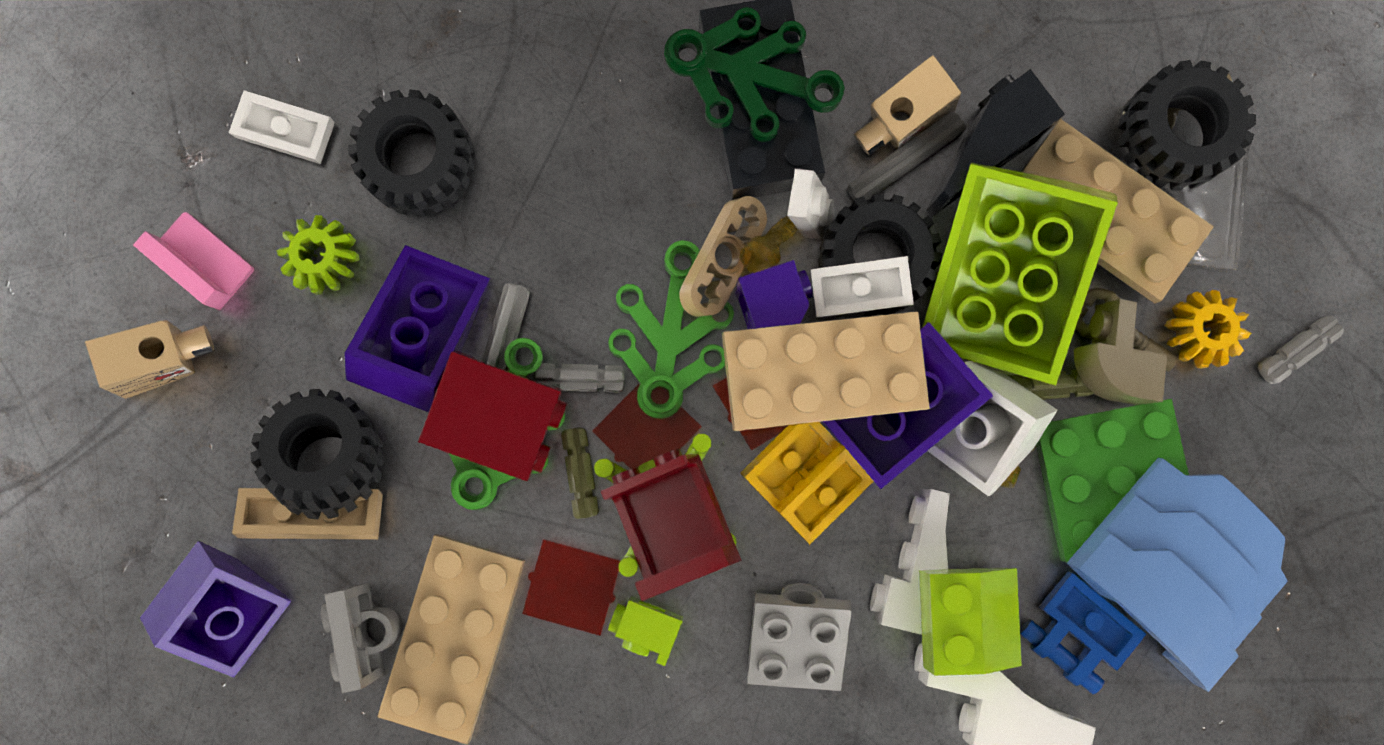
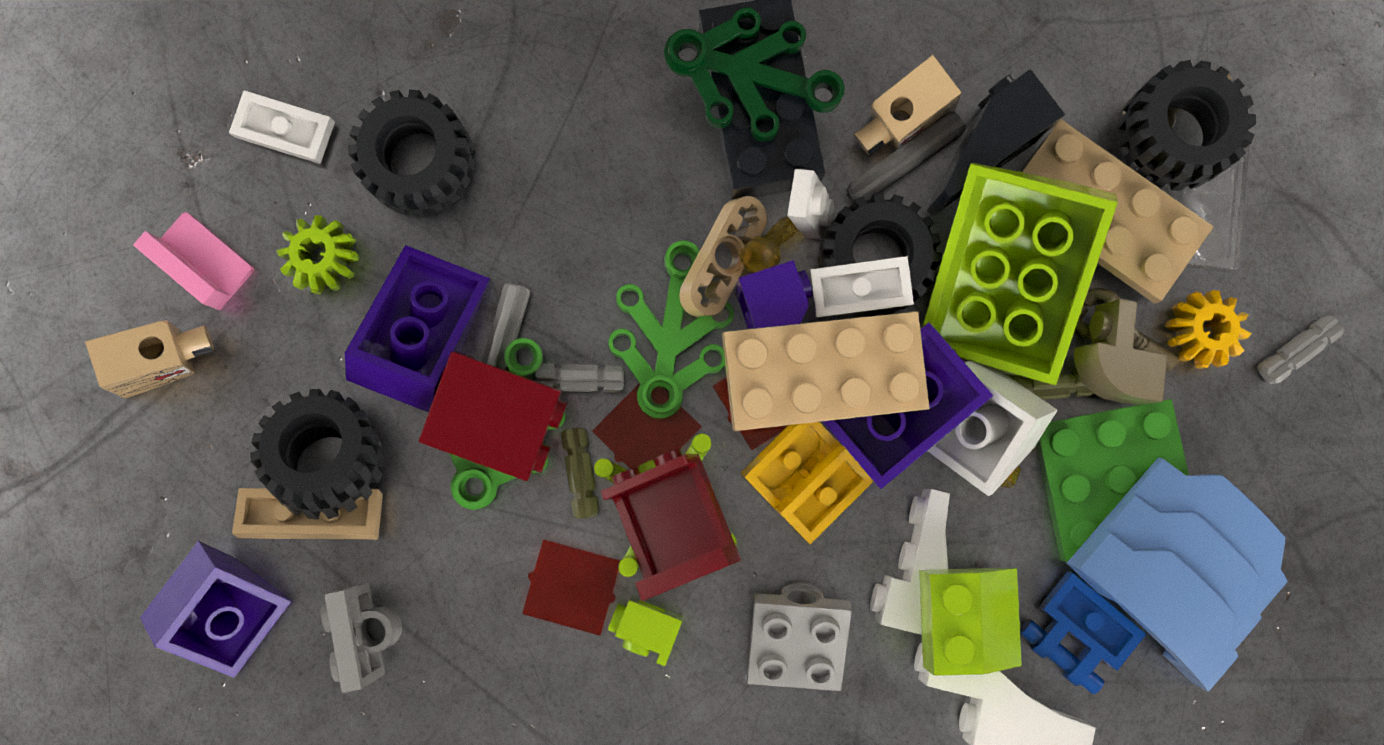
(451, 639): tan plate -> none

